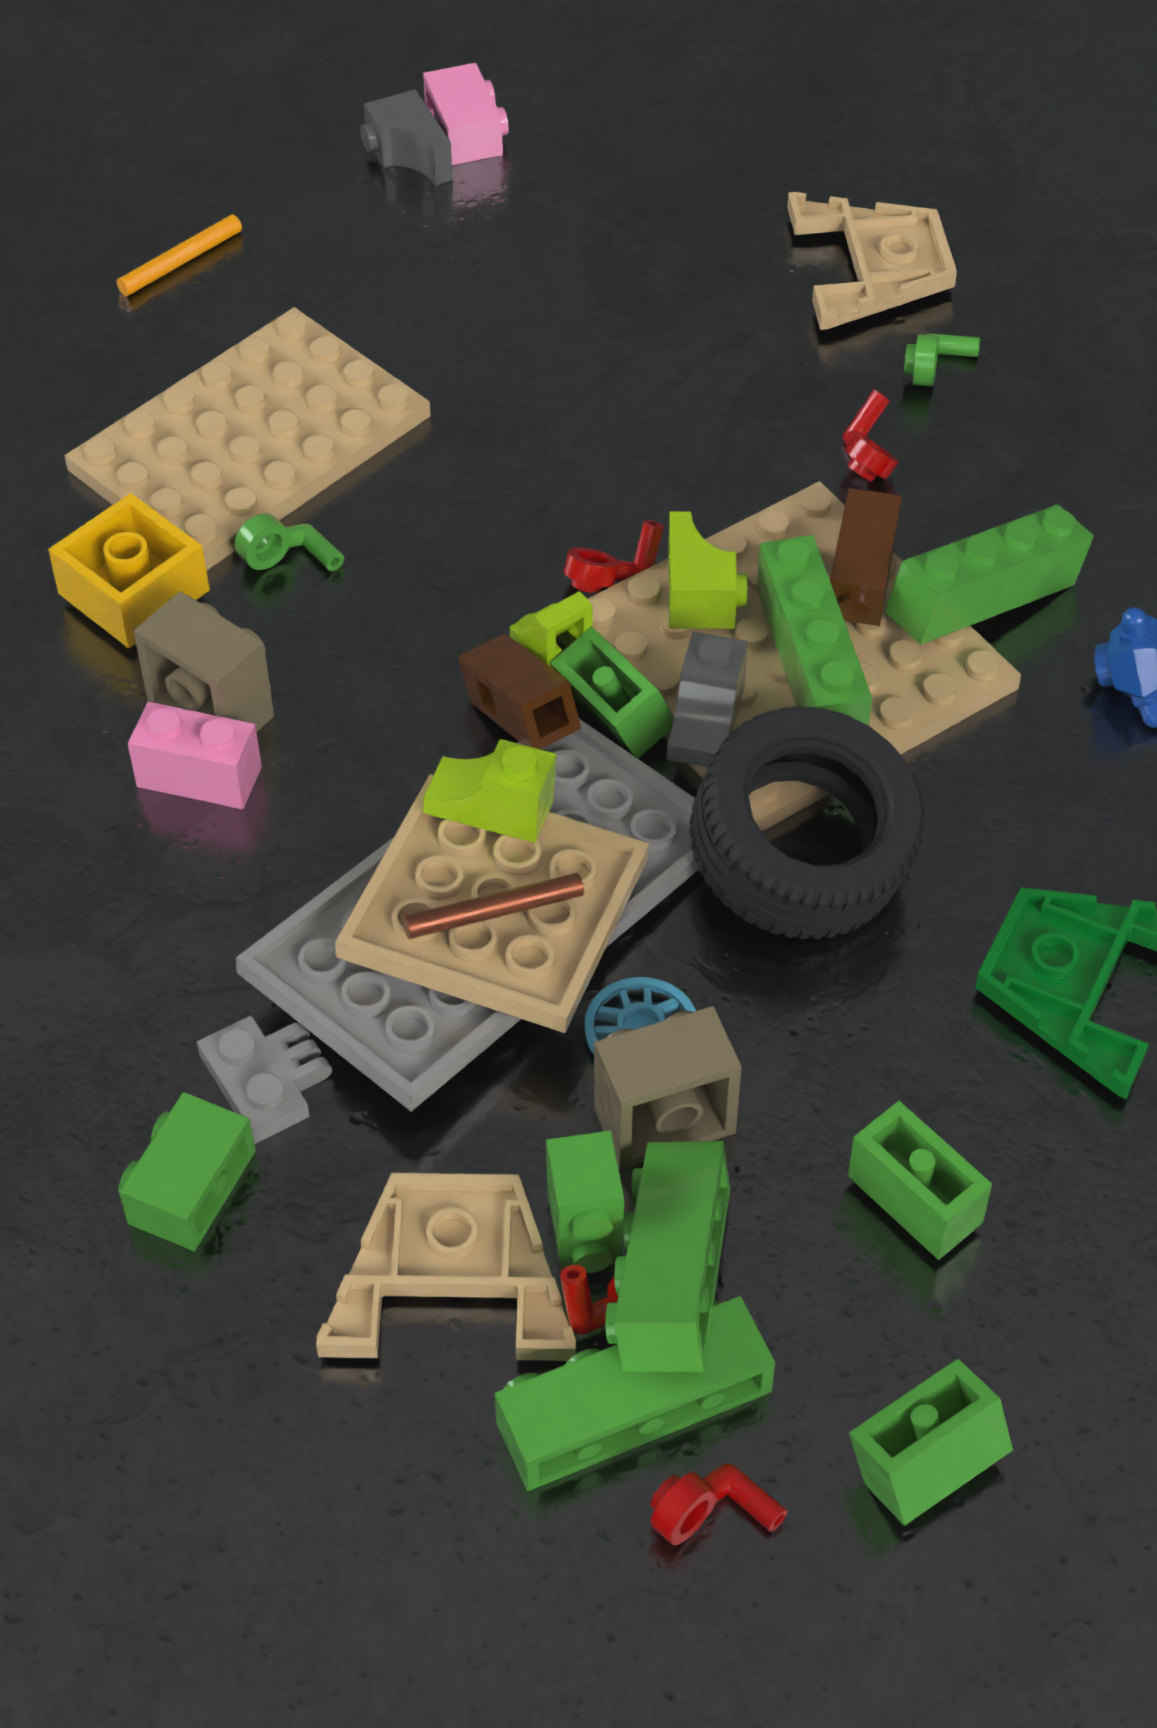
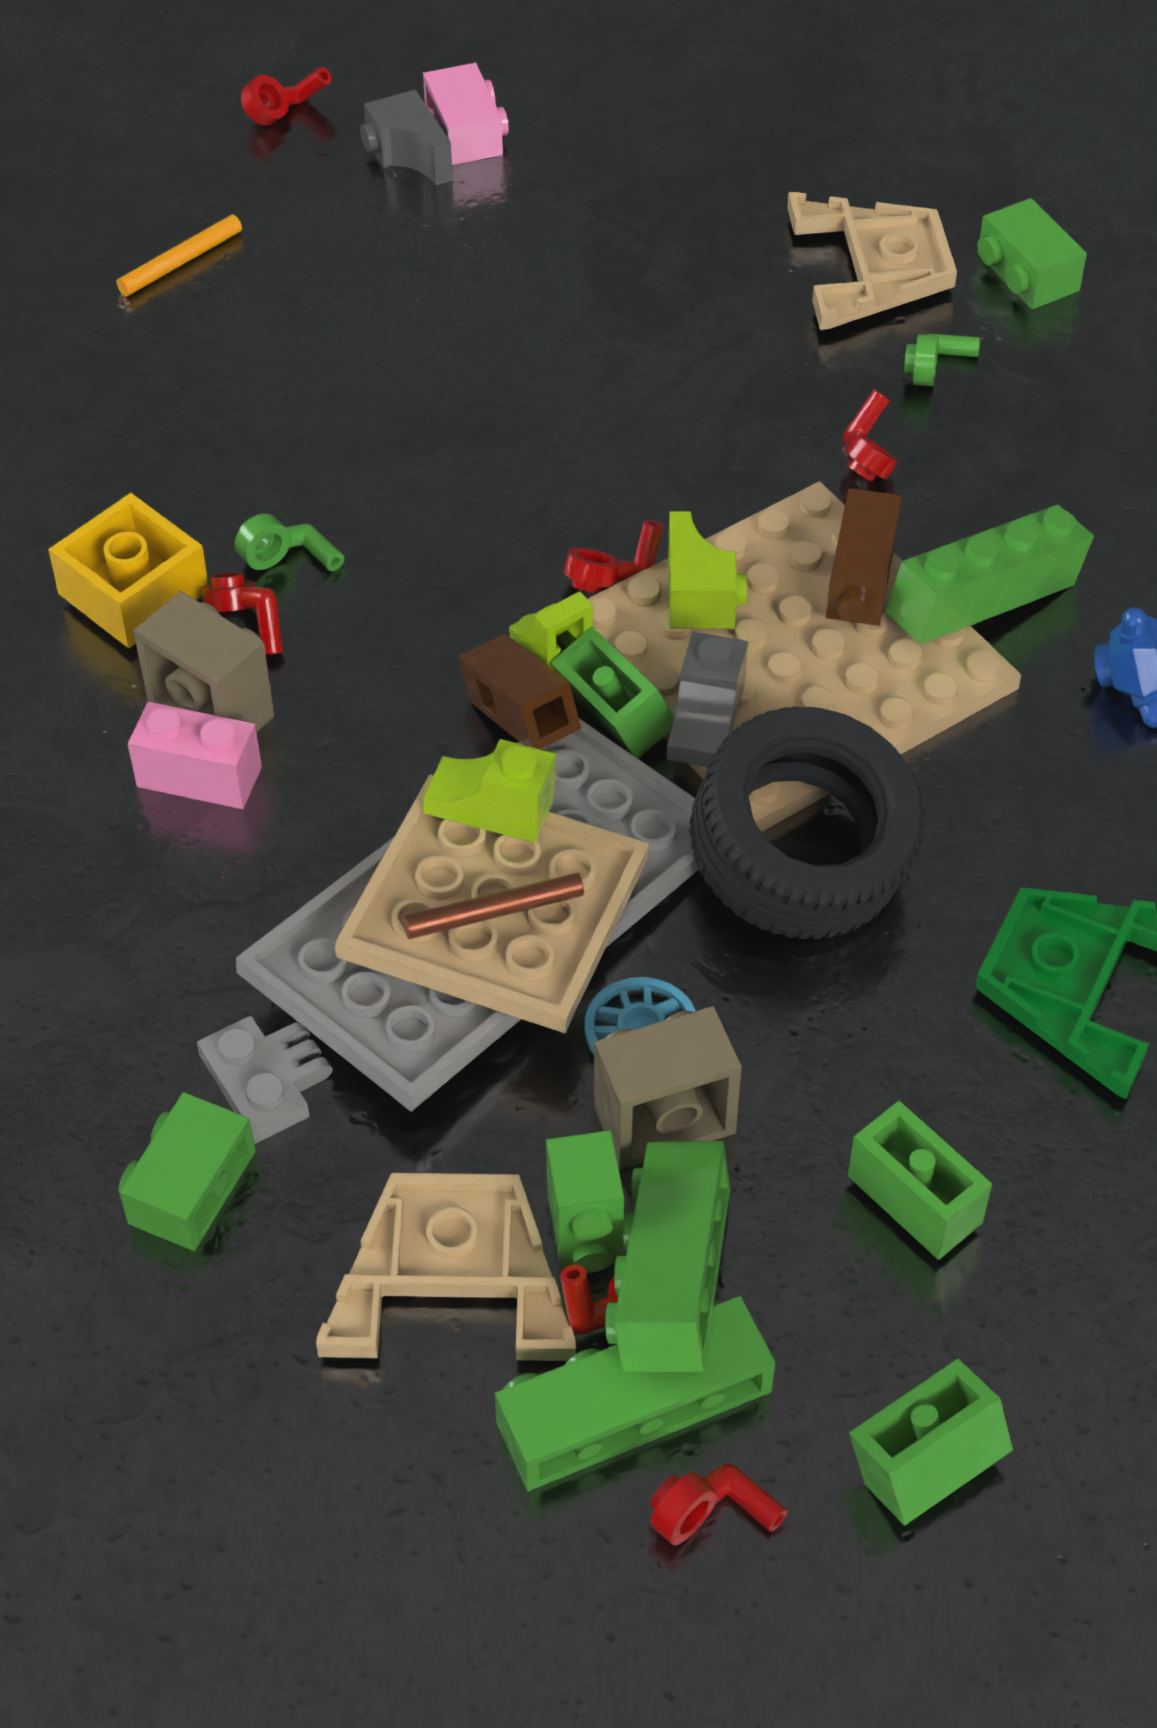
(233, 593): none -> red plate
(251, 432): tan plate -> none
(268, 101): none -> red plate
(810, 629): bright green brick -> none
(1031, 253): none -> bright green brick

